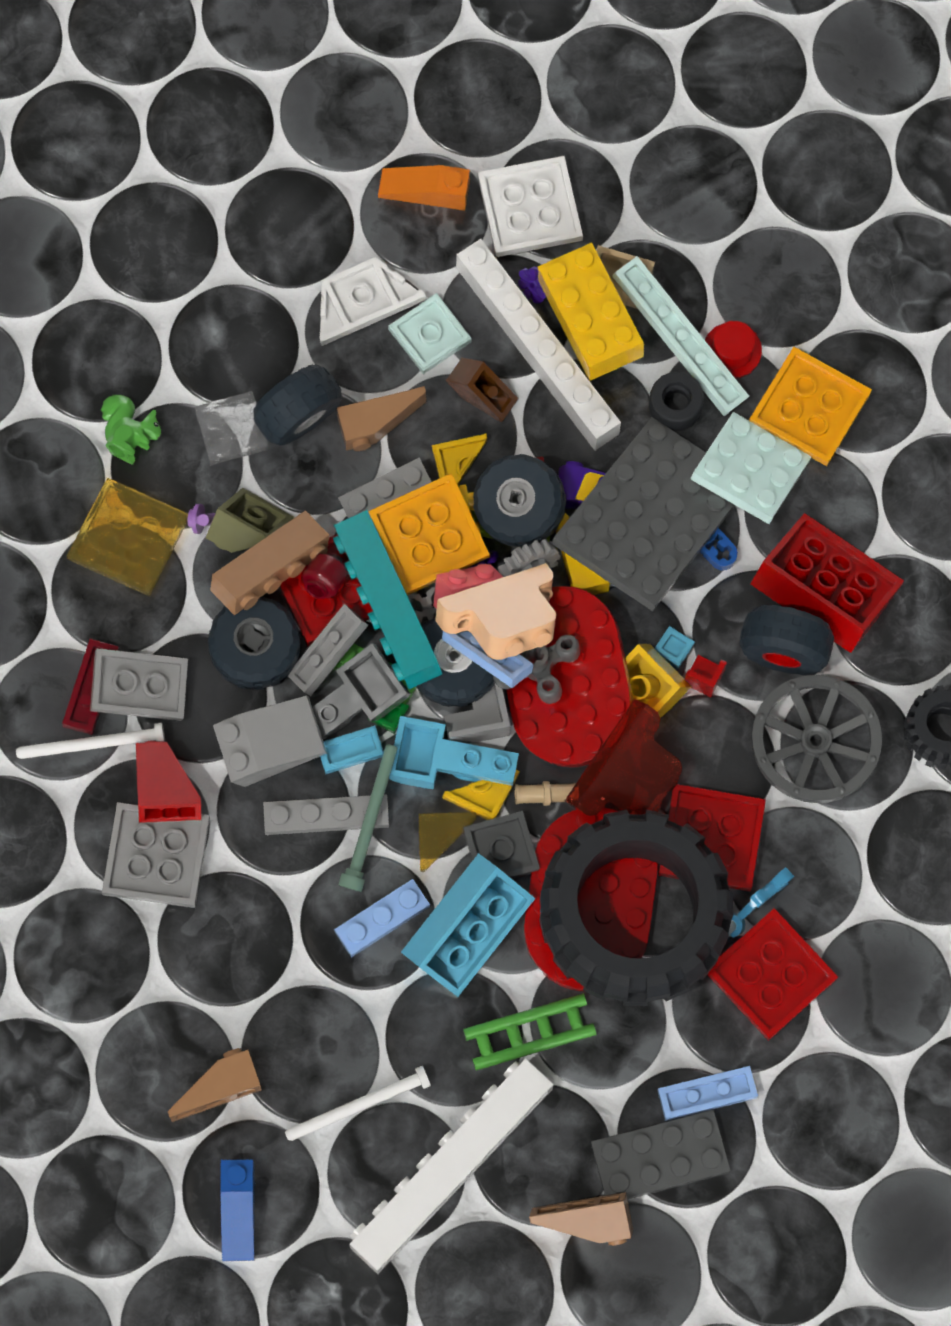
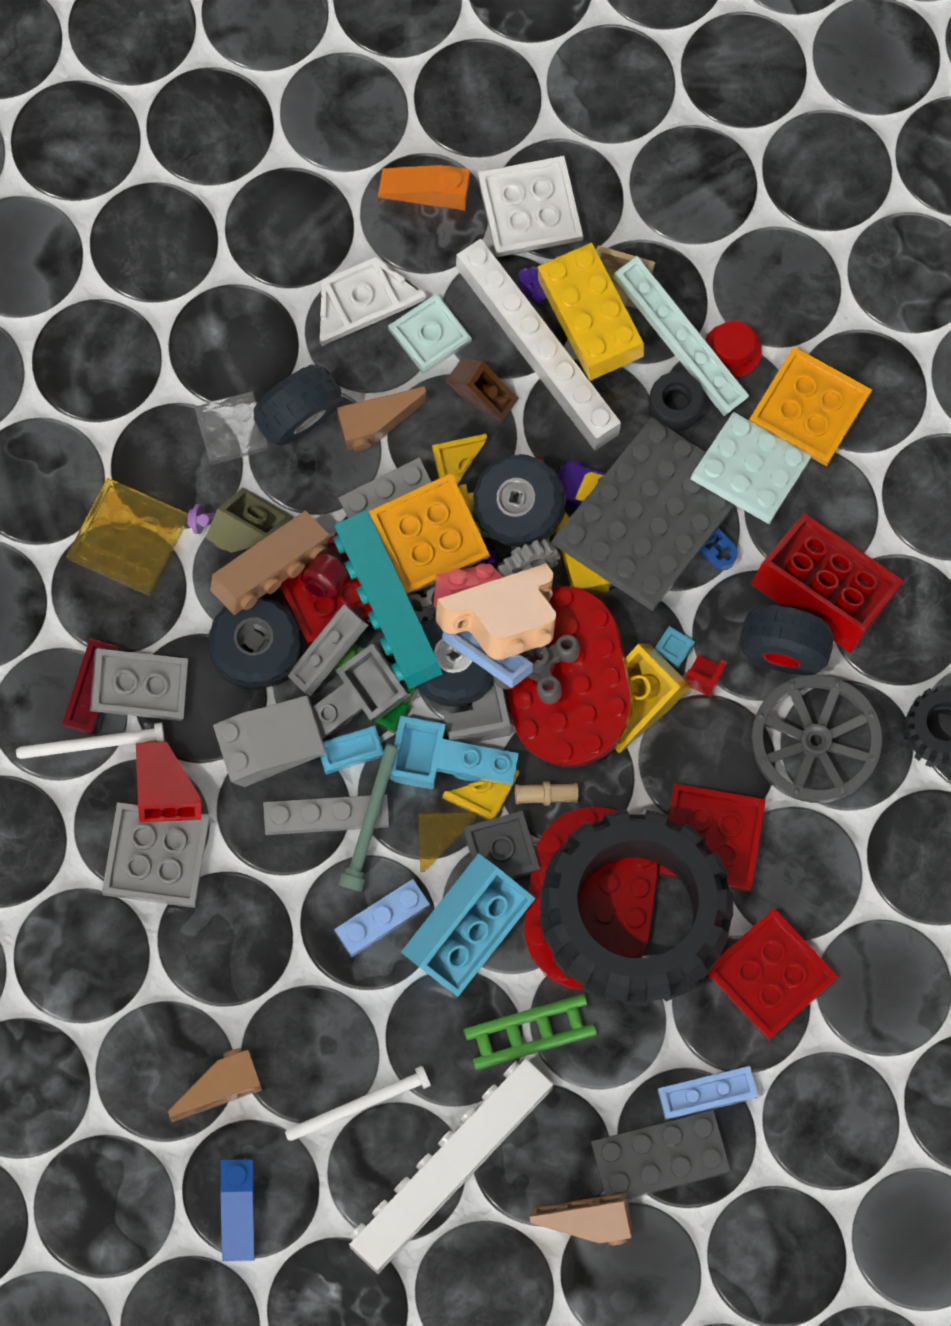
(124, 432): bright green animal -> none
(628, 768): clear red brick -> none
(777, 884): dark azure piece -> none

